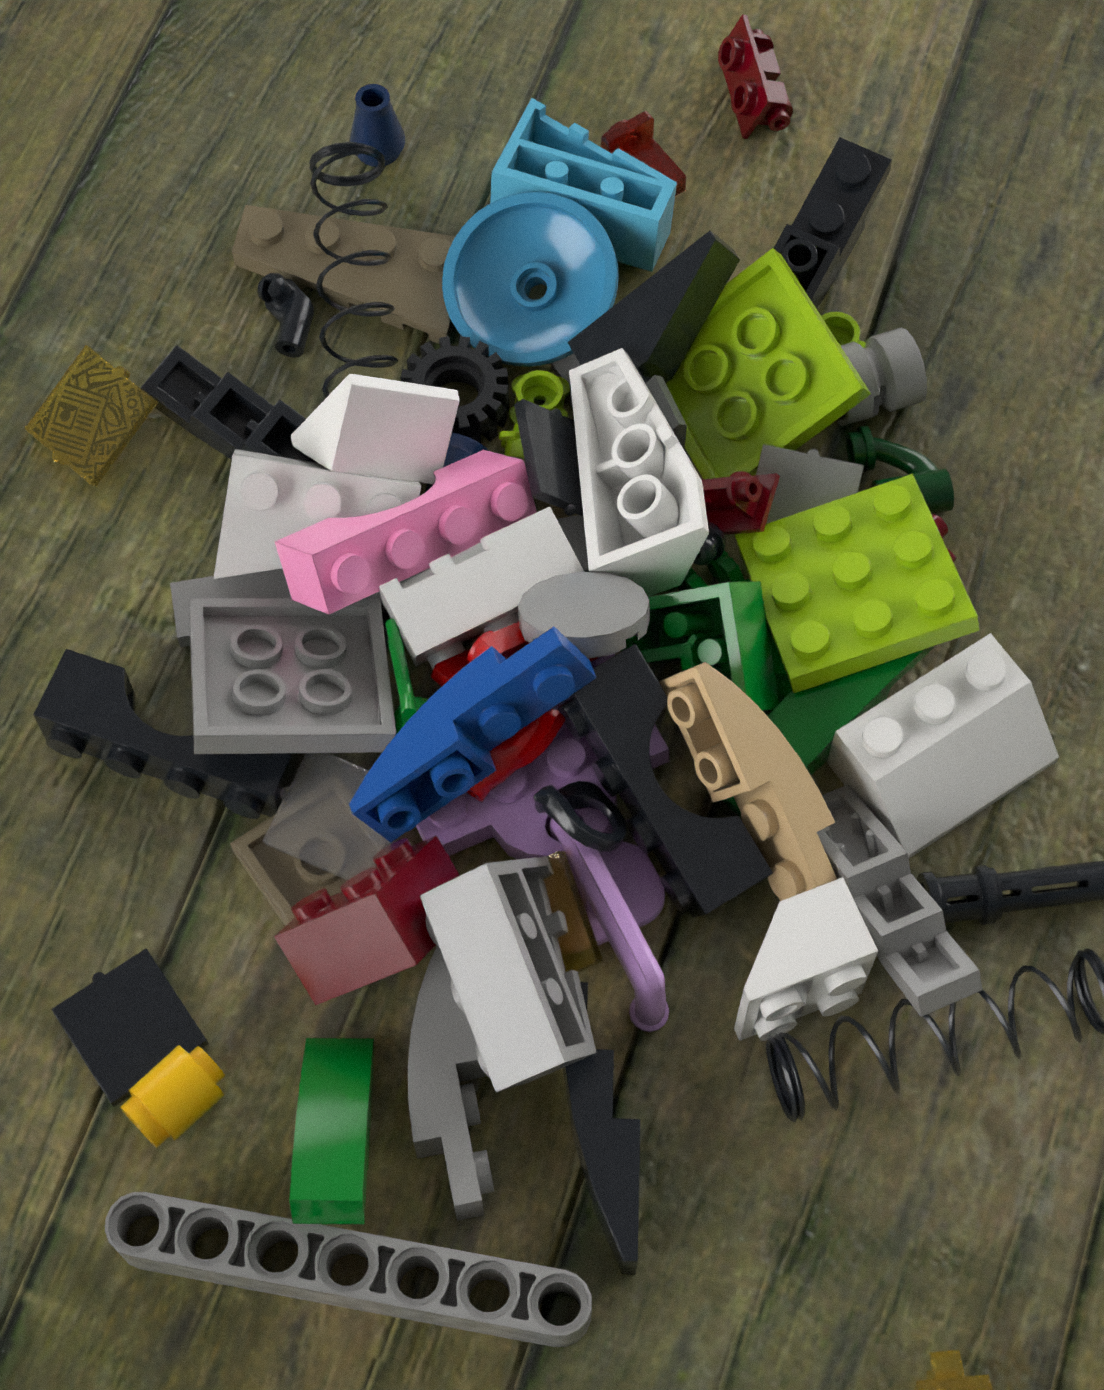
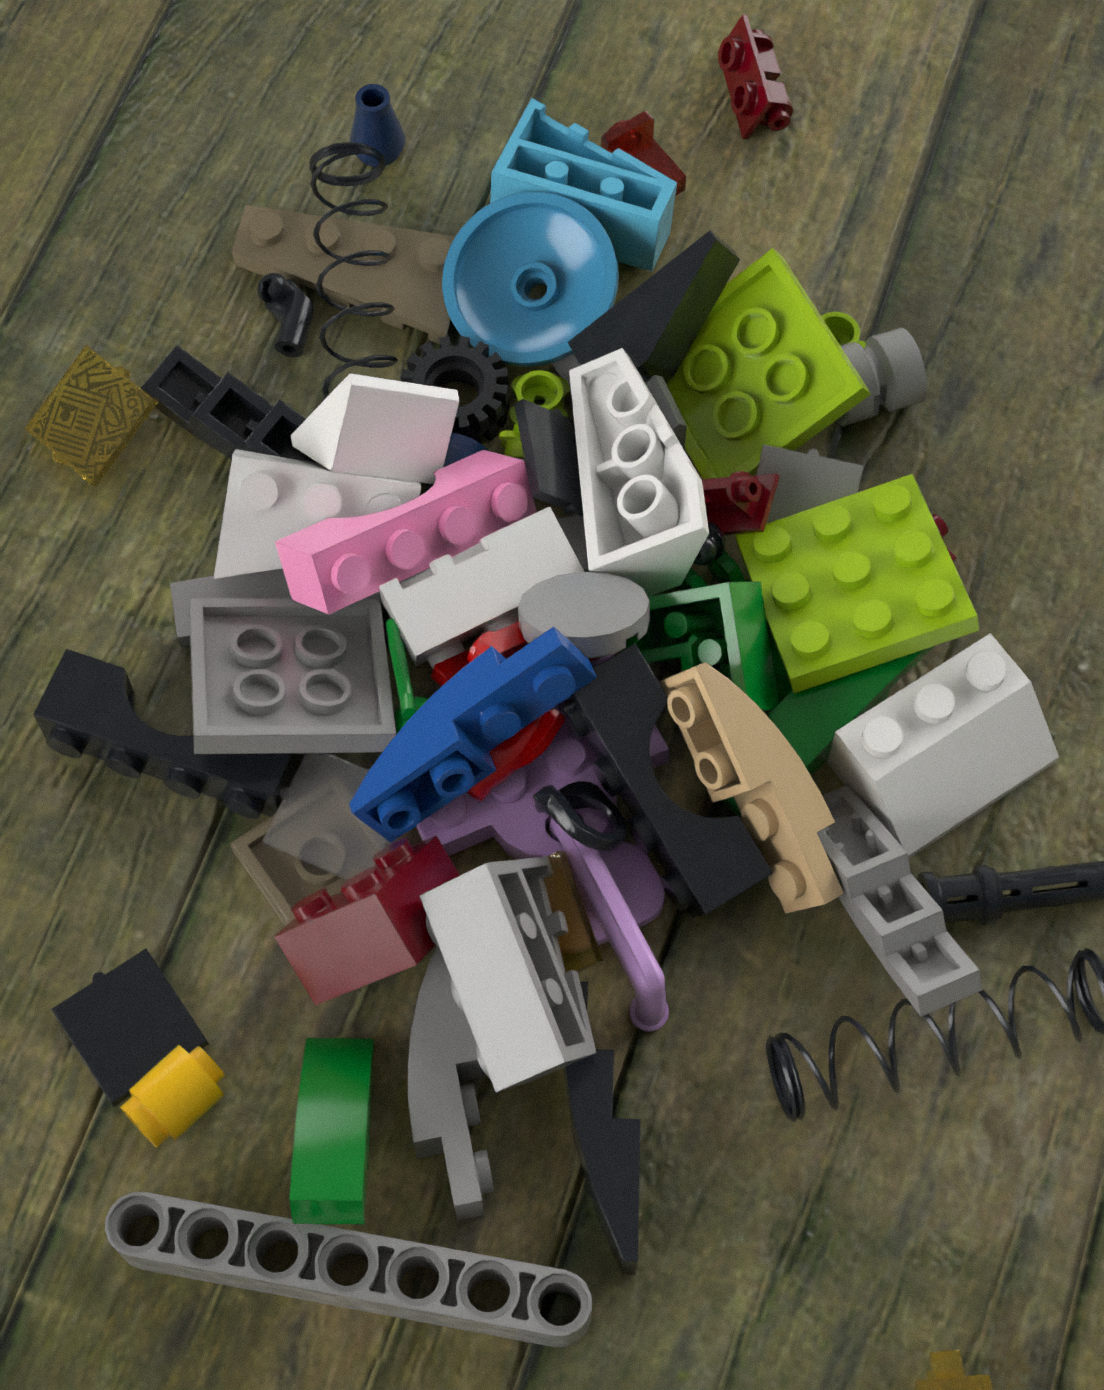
(808, 962): white slope -> none
(832, 217): black slope -> none
(933, 482): dark green plant -> none

